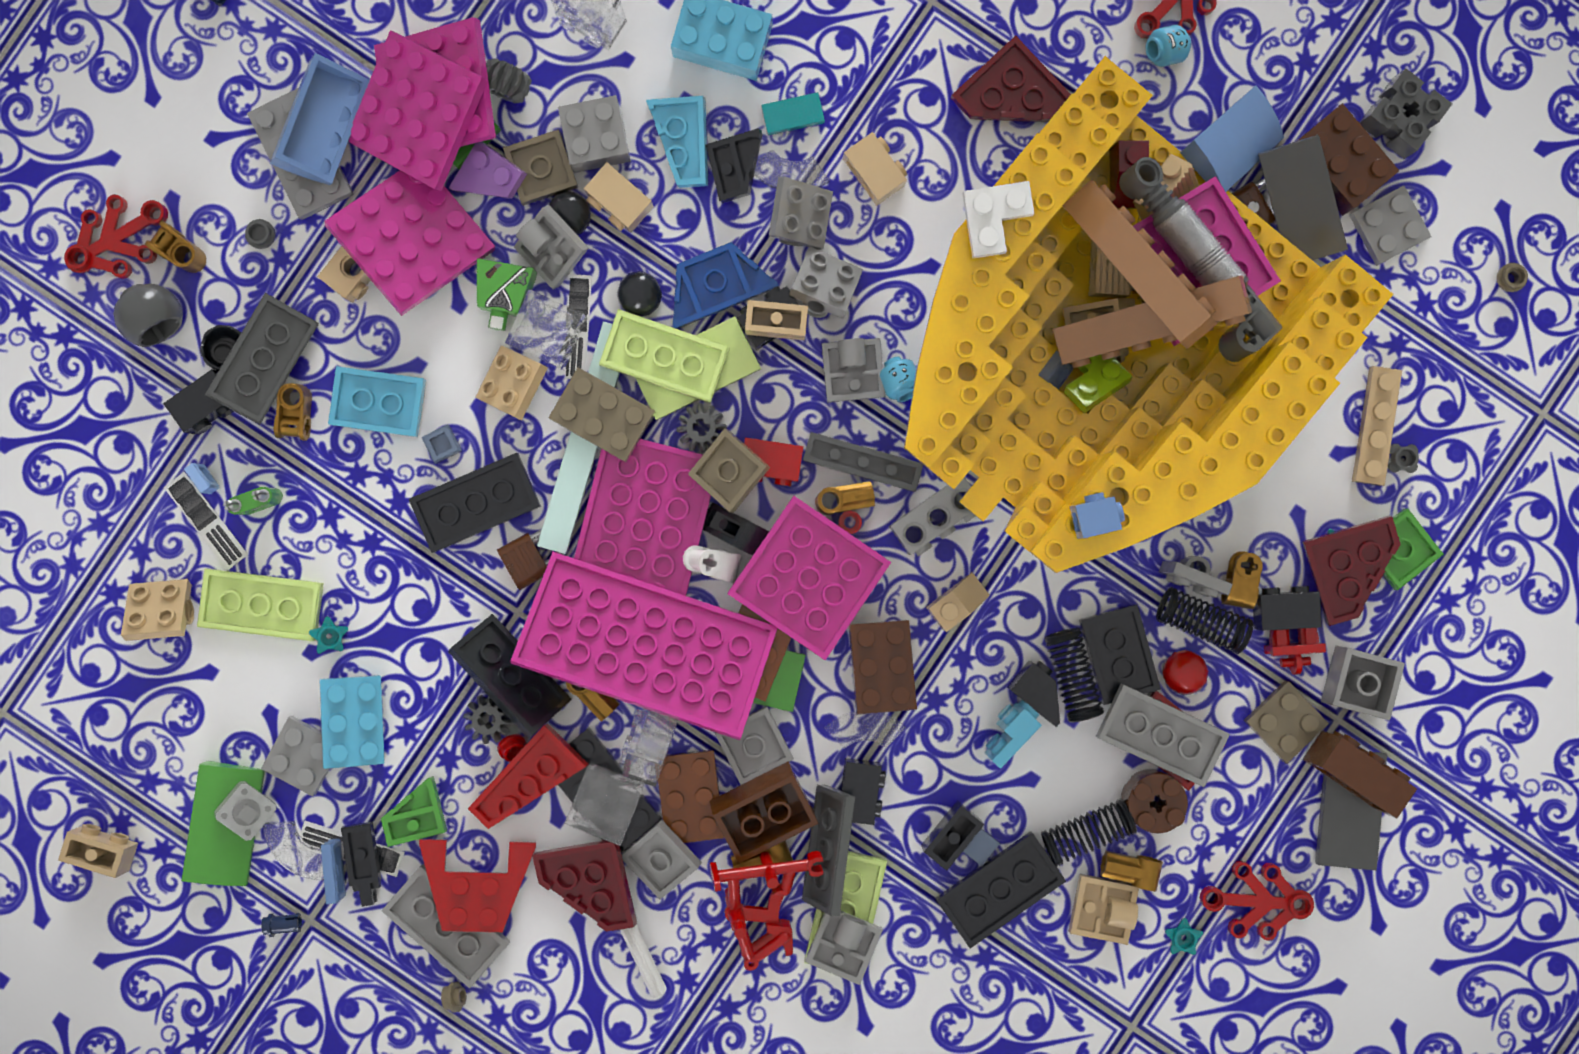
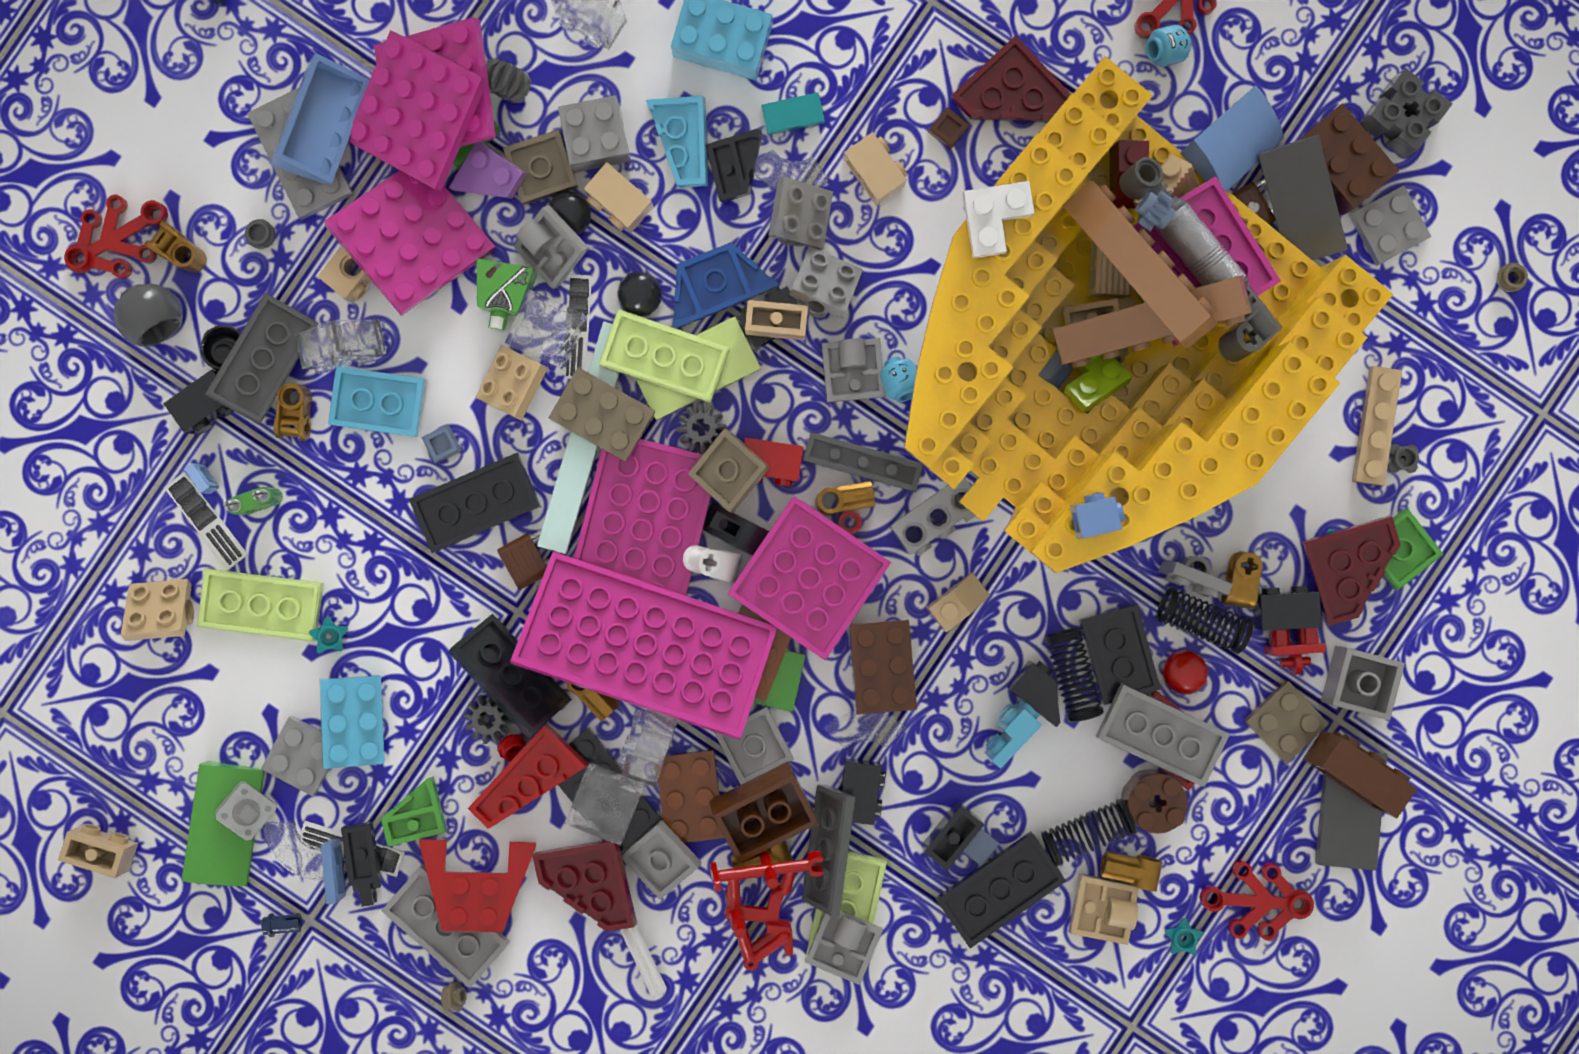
(339, 344): none -> clear brick
(948, 128): none -> reddish brown tile
(1155, 210): none -> sand blue gear

